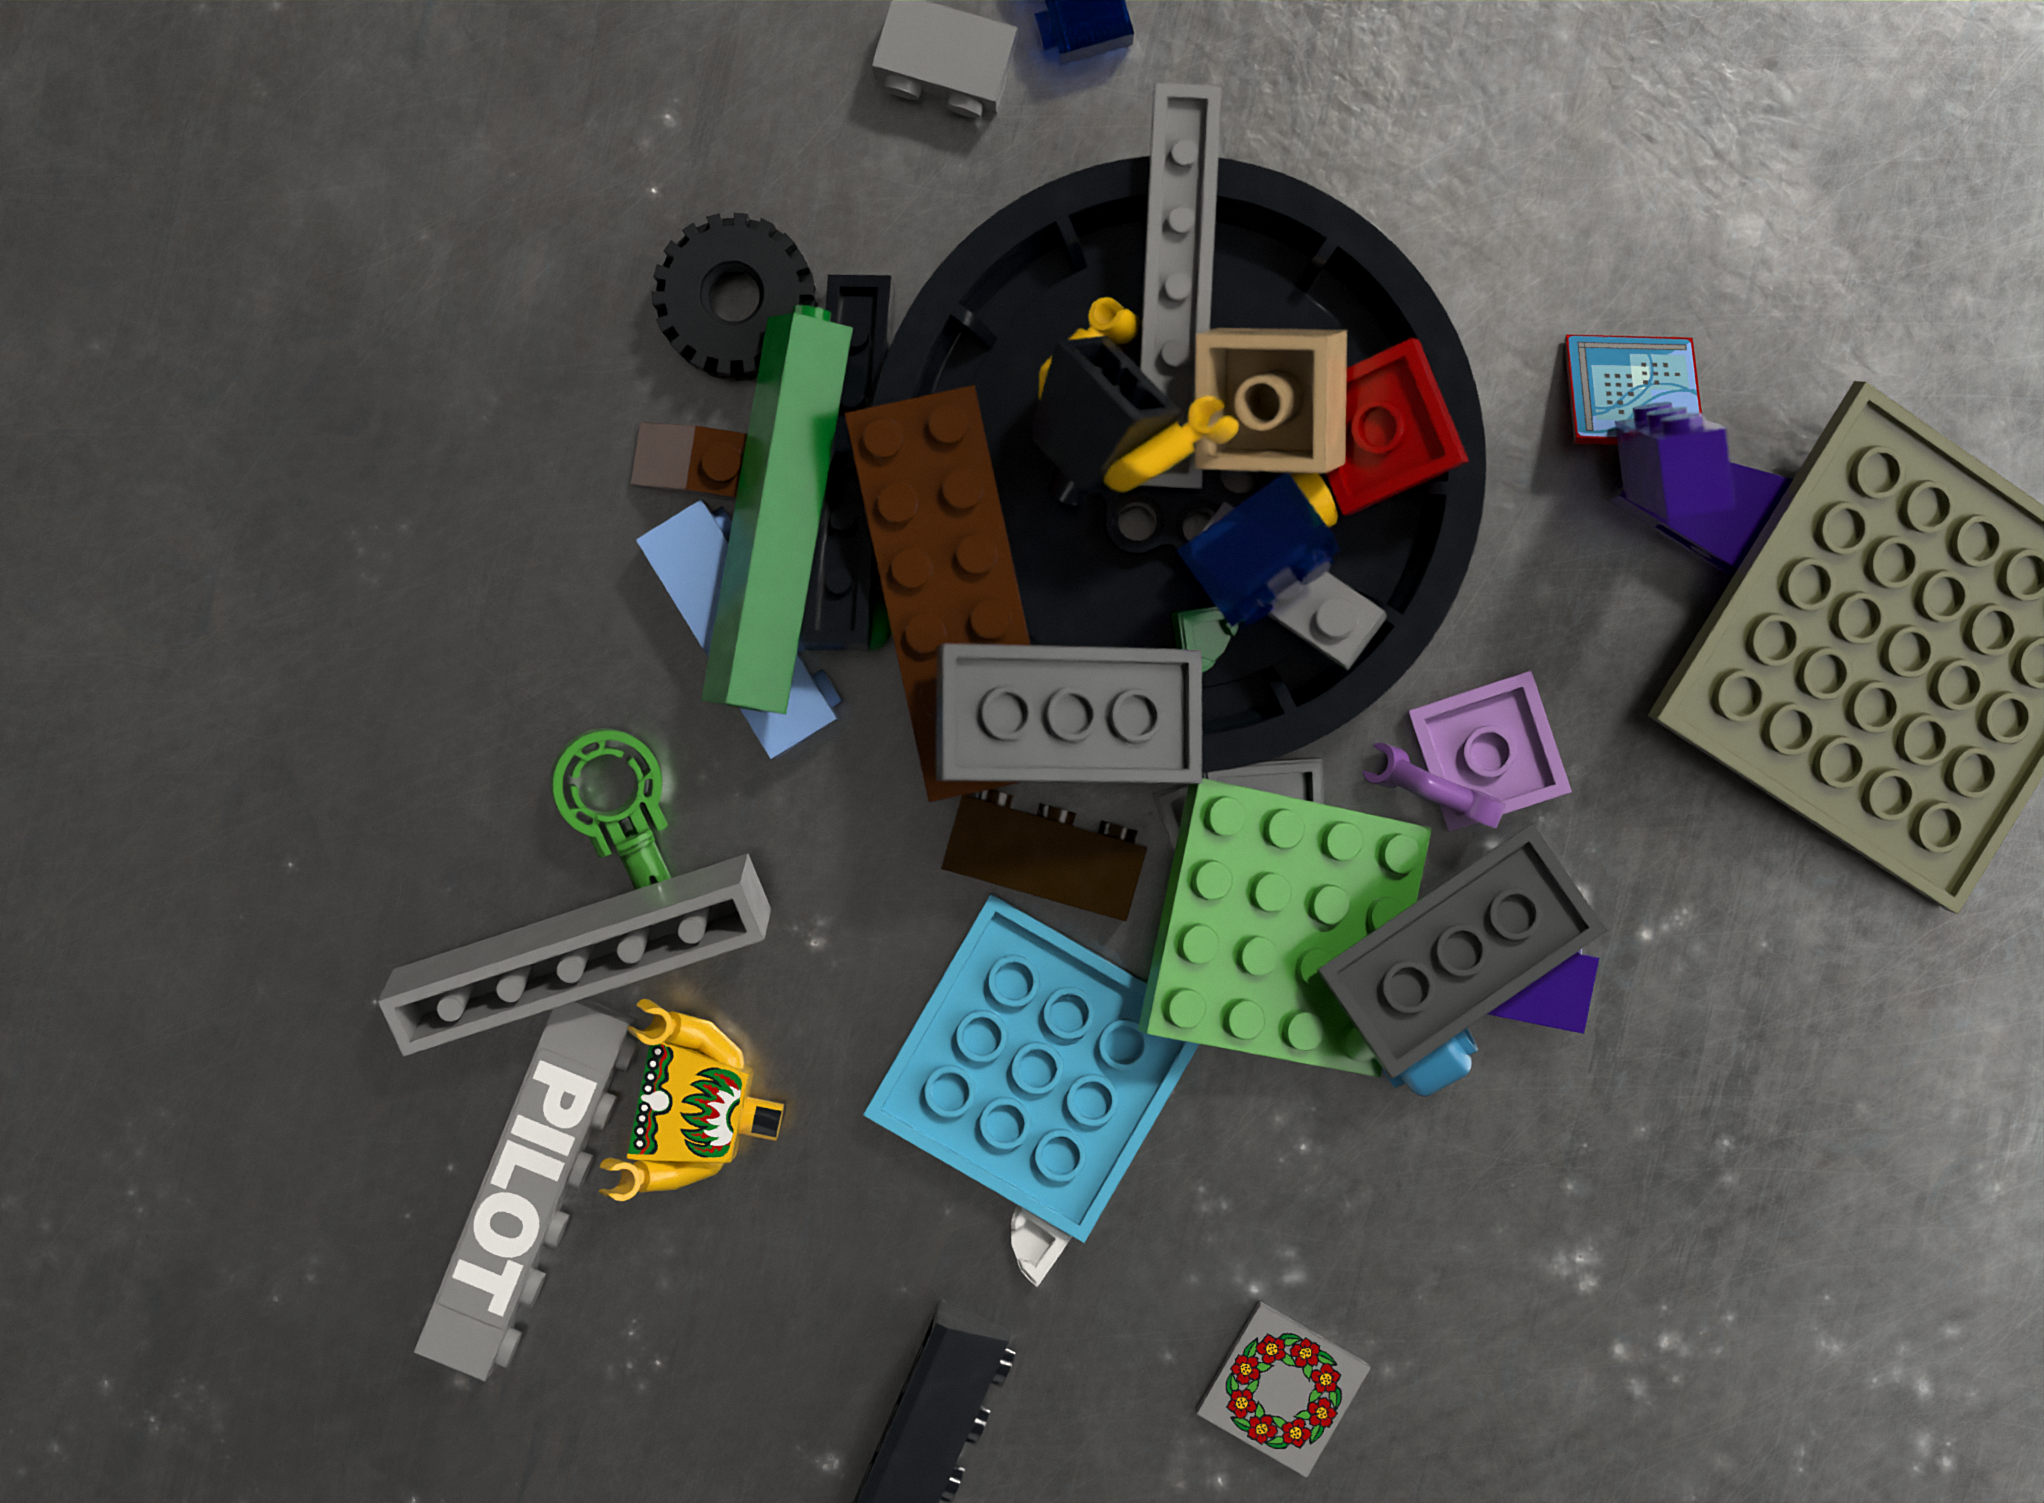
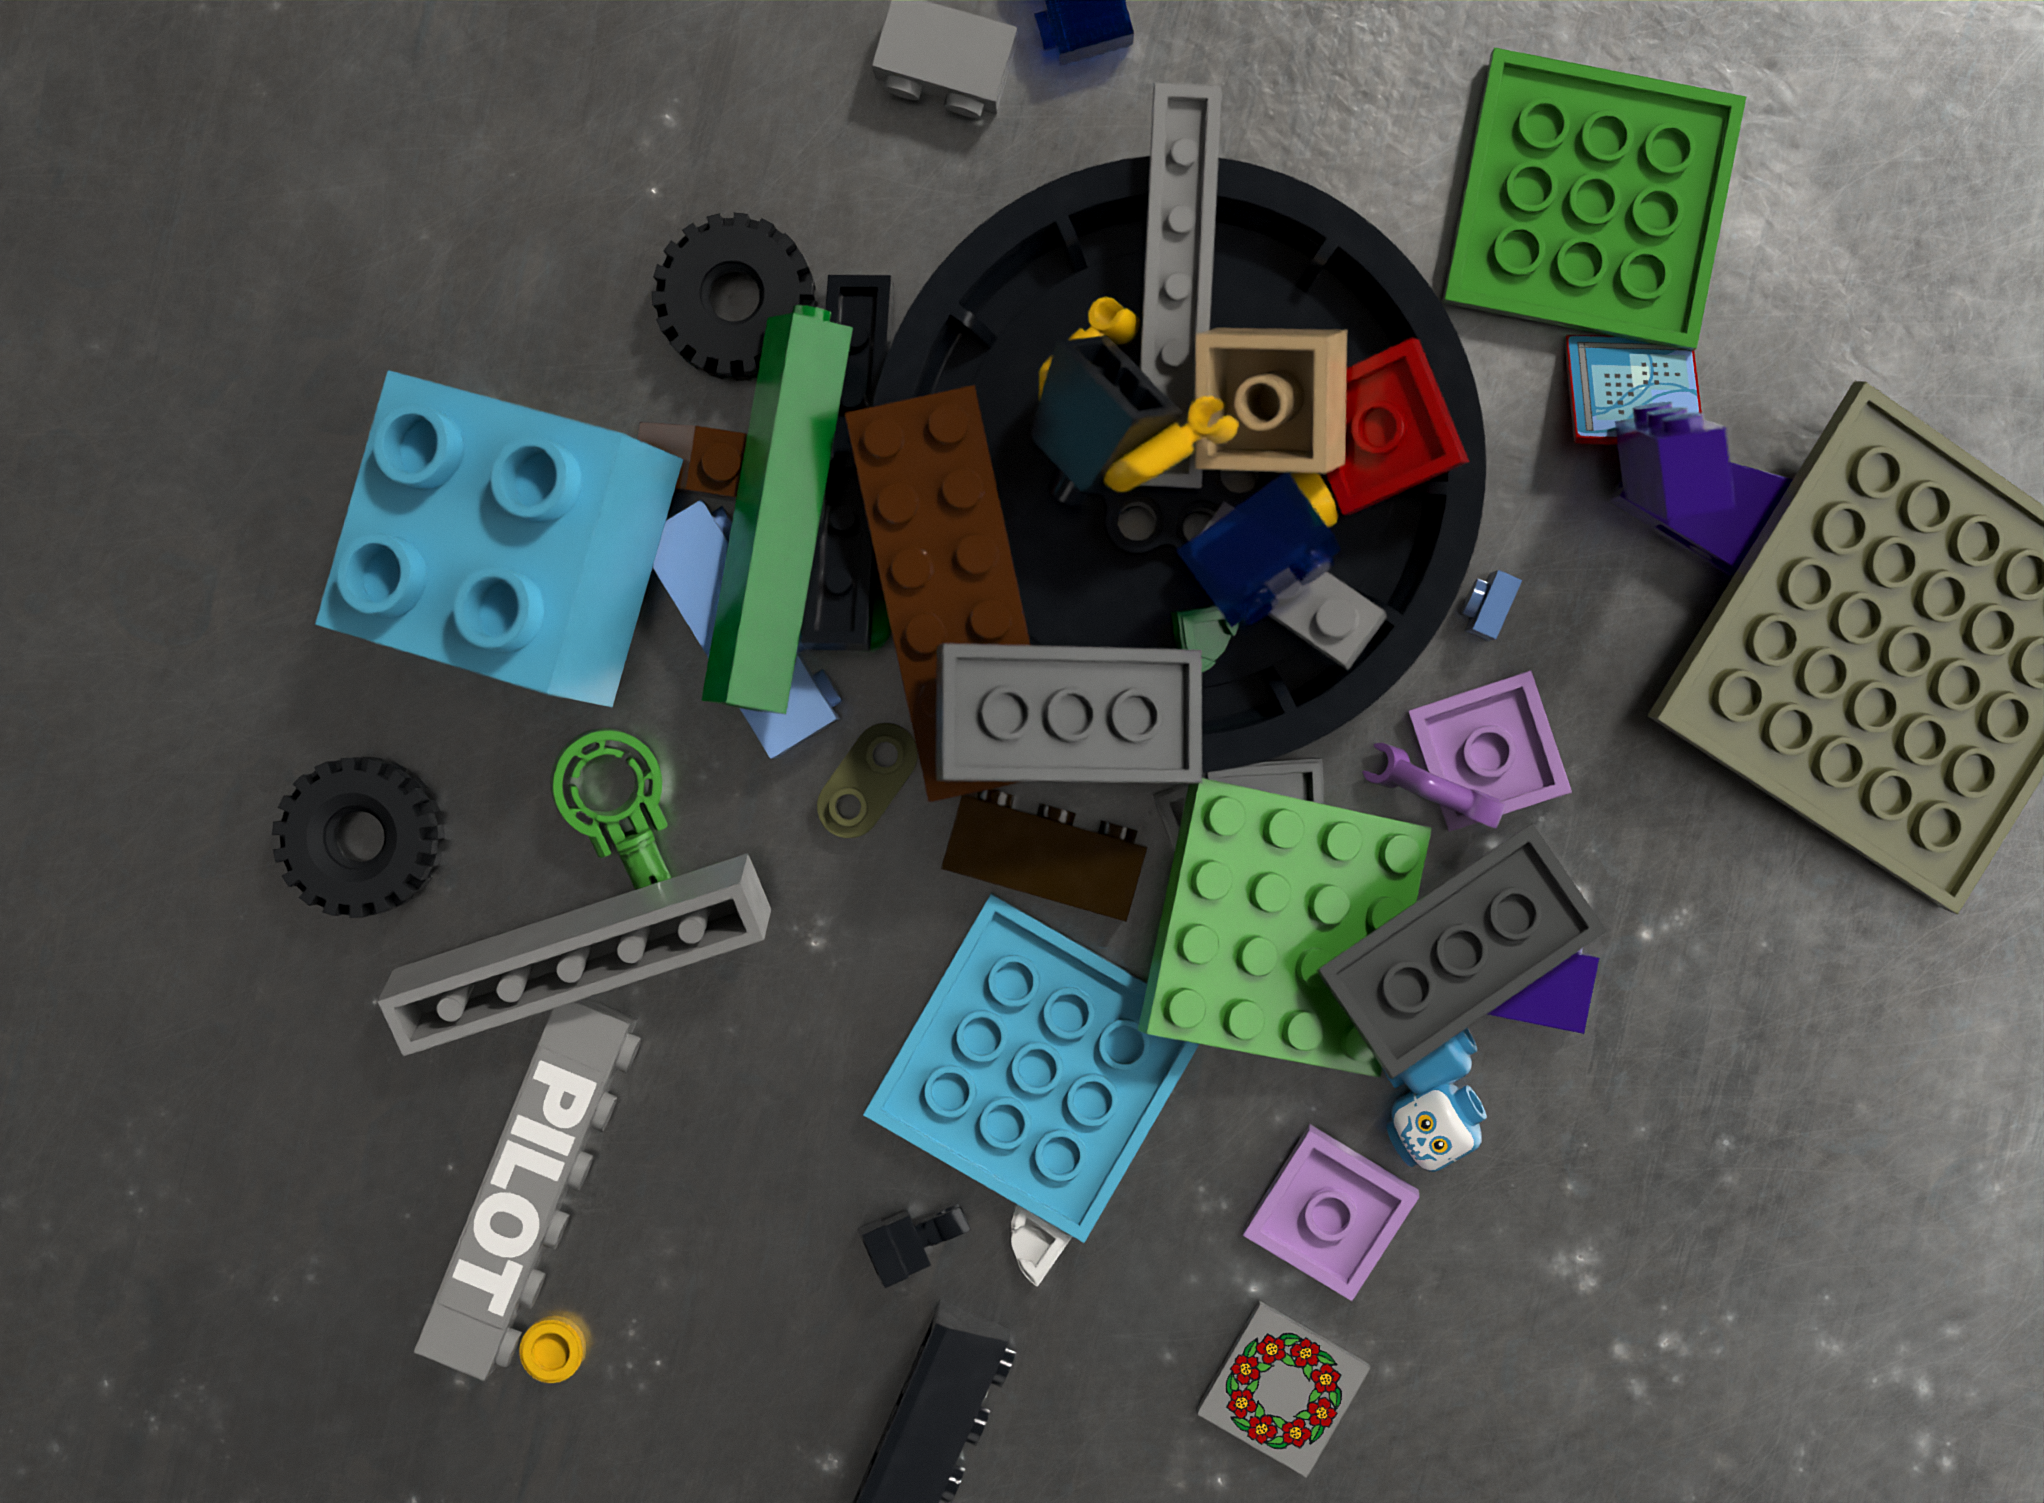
(311, 844): none -> black tyre
(499, 539): none -> medium azure brick
(552, 1349): none -> yellow tile
(688, 1106): yellow torso -> none
(867, 780): none -> olive plate
(899, 1245): none -> black piece
(1331, 1212): none -> lavender plate
(1436, 1126): none -> head
(1489, 604): none -> medium blue plate
(1594, 199): none -> bright green plate

